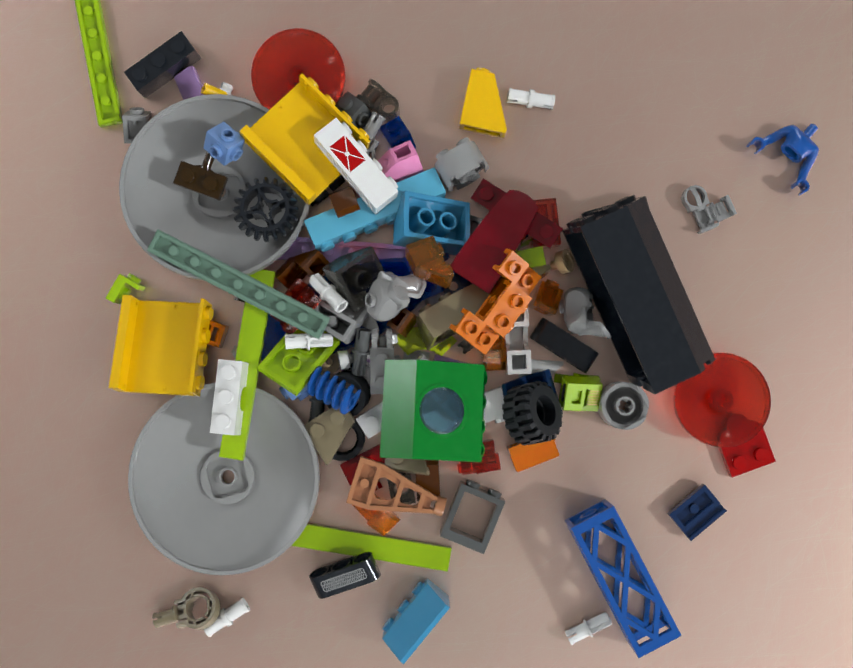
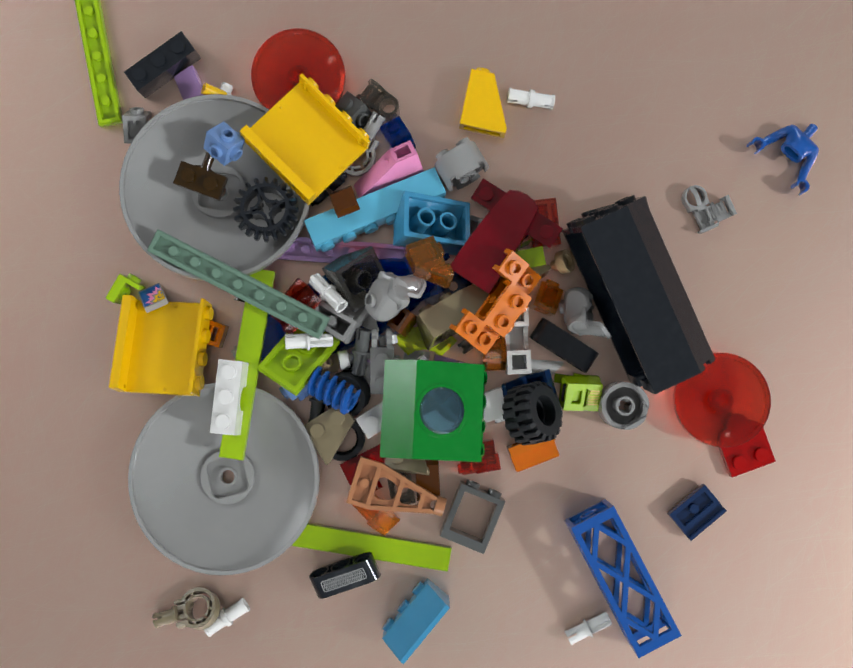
(153, 297): none -> tile
(300, 266): reddish brown slope -> none
(356, 166): white brick -> none

